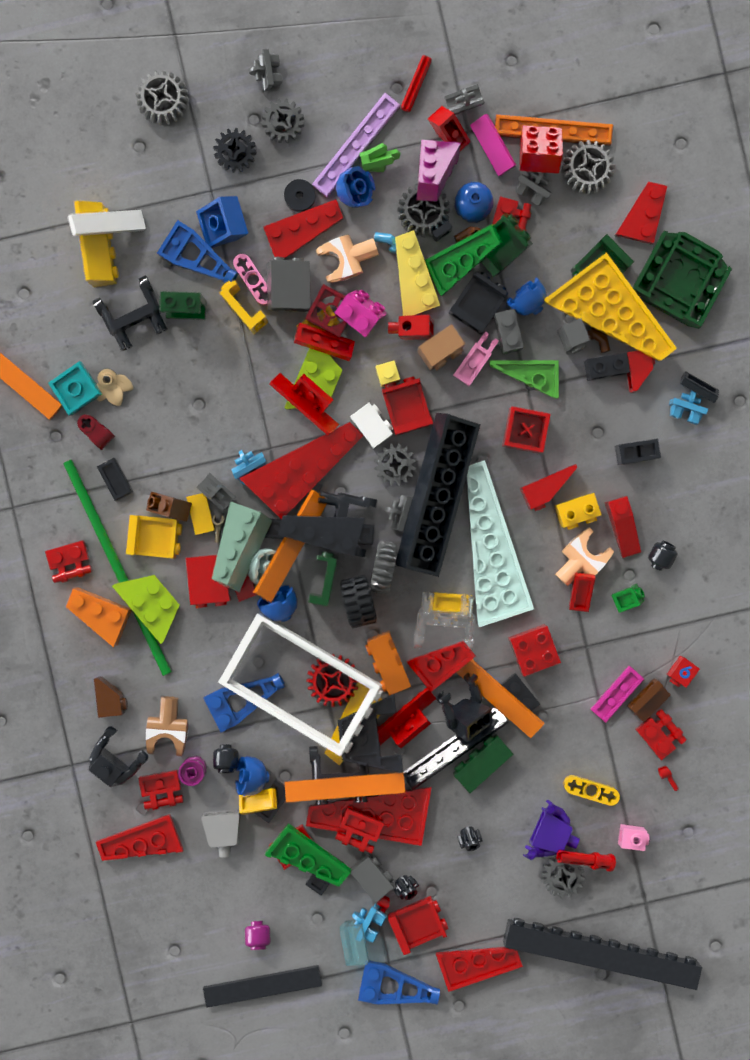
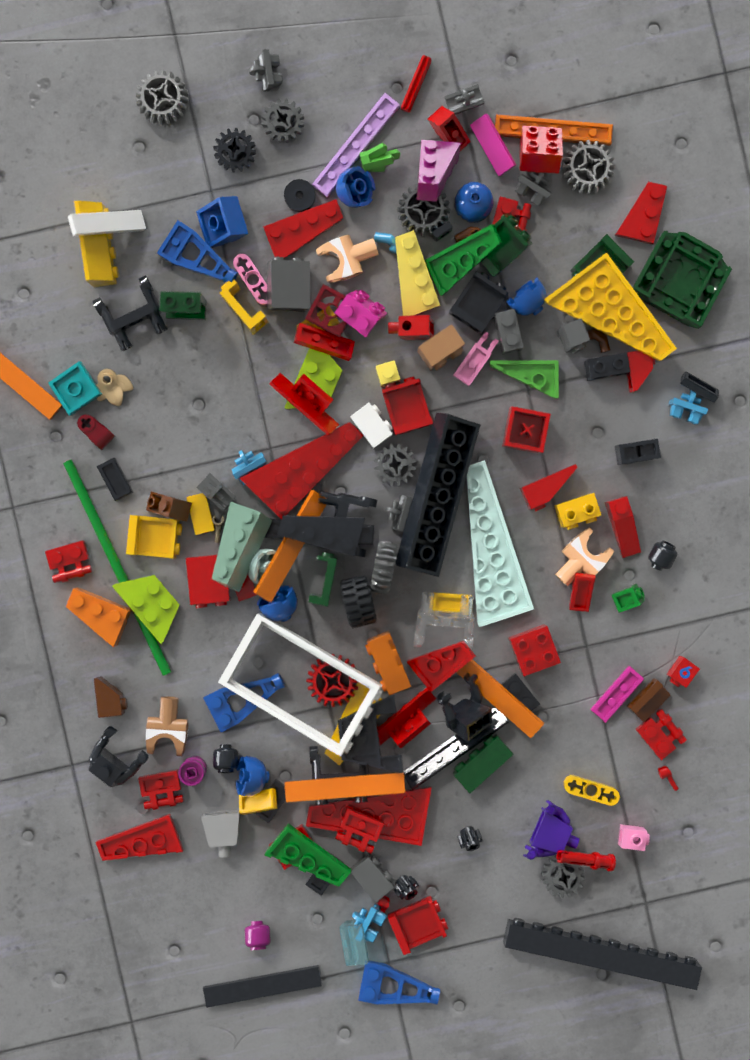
(474, 965): red wing -> none

